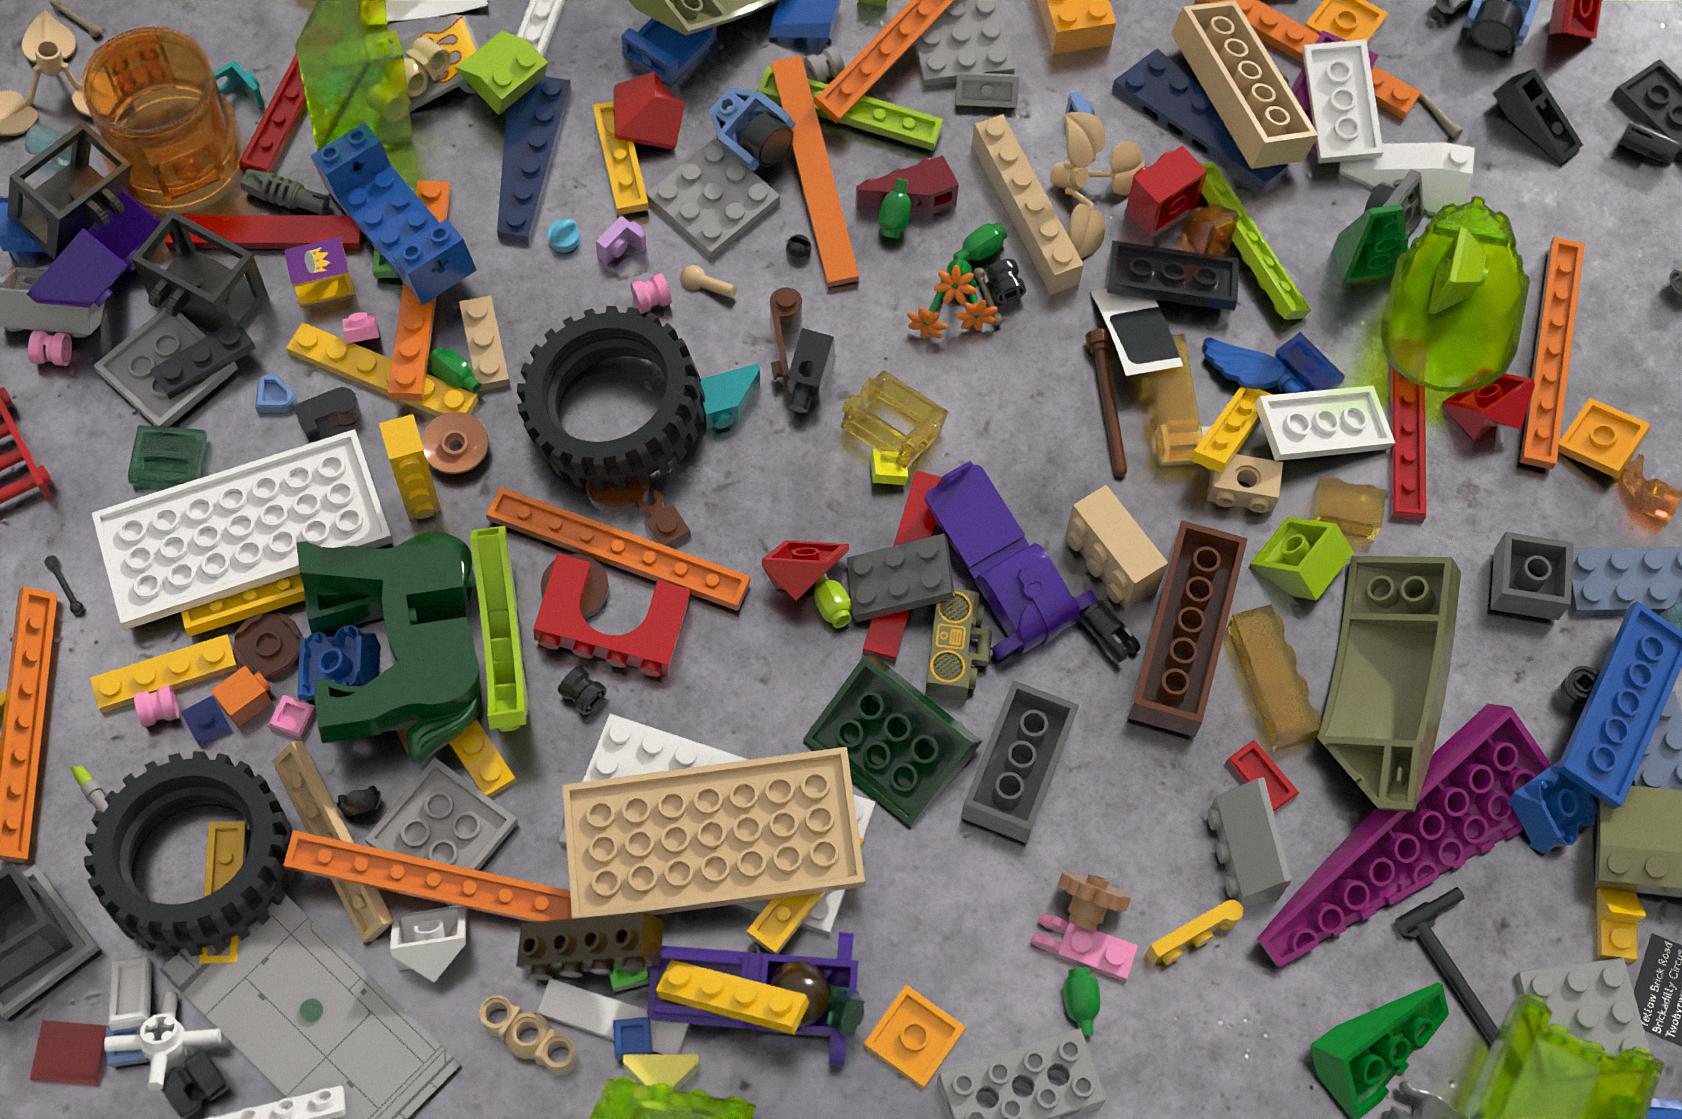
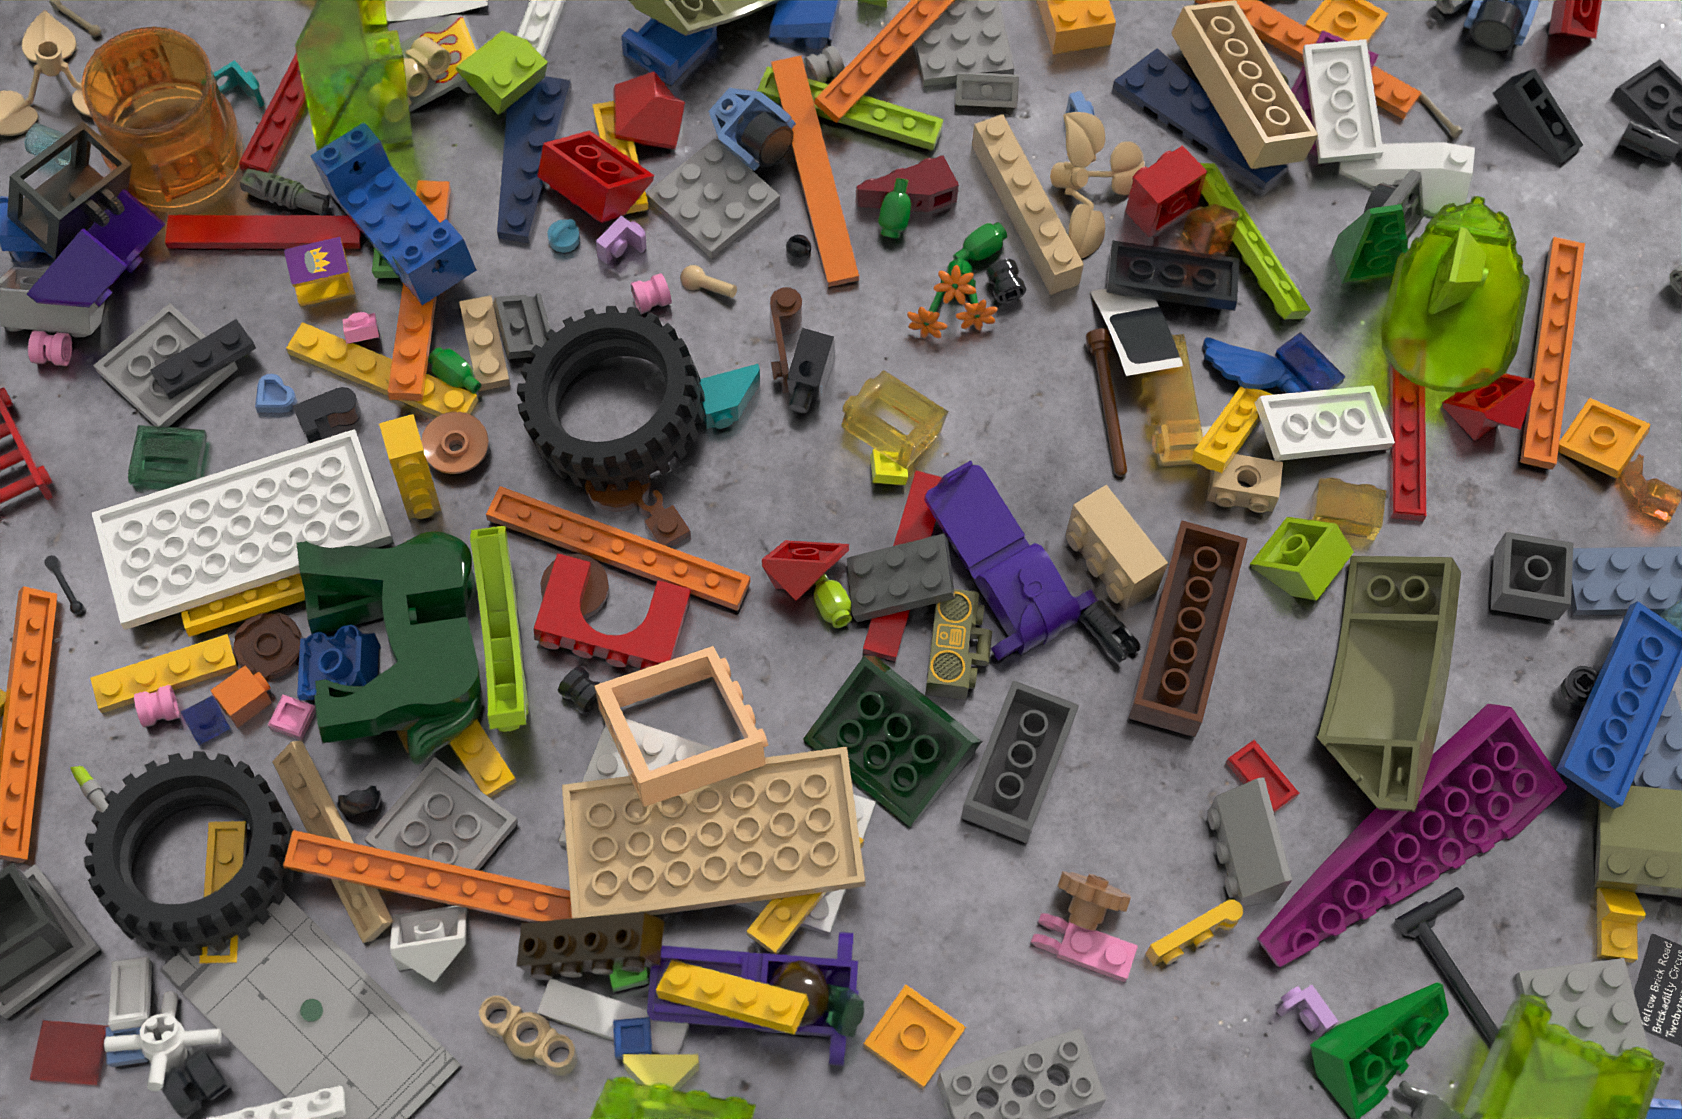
(197, 284): pearl dark grey piece -> none
(521, 323): none -> dark grey plate
(593, 175): none -> red slope
(696, 770): none -> light nougat window
(979, 275): dark tan hinge -> none
(1082, 998): green plant -> none
(1273, 677): clear yellow brick -> none
(1313, 1009): none -> lavender bracket
(1553, 809): blue slope -> none

